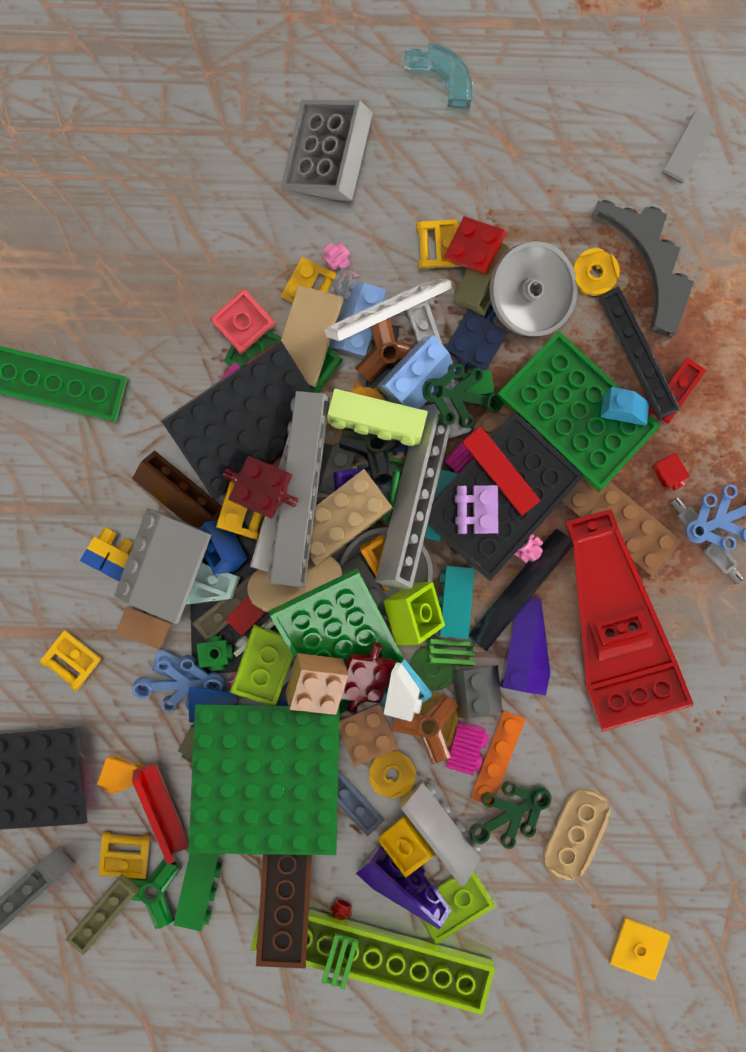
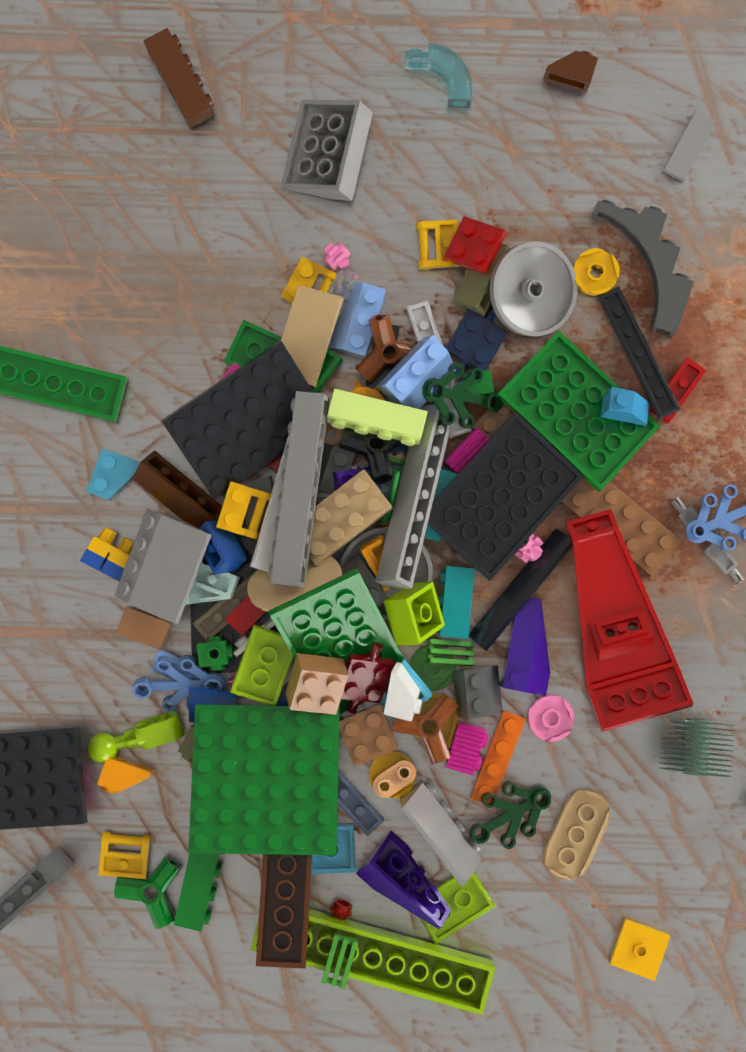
(74, 654): yellow plate -> none
(102, 914): olive tile -> none
(111, 474): none -> medium azure wing
(145, 734): none -> lime beam
(160, 810): red fence -> none
(179, 78): none -> reddish brown brick
(242, 321): coral tile -> none
(260, 487): dark red plate -> none
(345, 856): none -> medium azure tile
(387, 308): white tile -> none
(393, 778): none -> light nougat plate
(406, 846): yellow plate -> none
(484, 509): lavender plate -> none
(501, 471): red tile -> none
(550, 718): none -> bright pink tile
(573, 70): none -> reddish brown slope
(671, 472): red brick -> none
(697, 748): none -> sand green piece

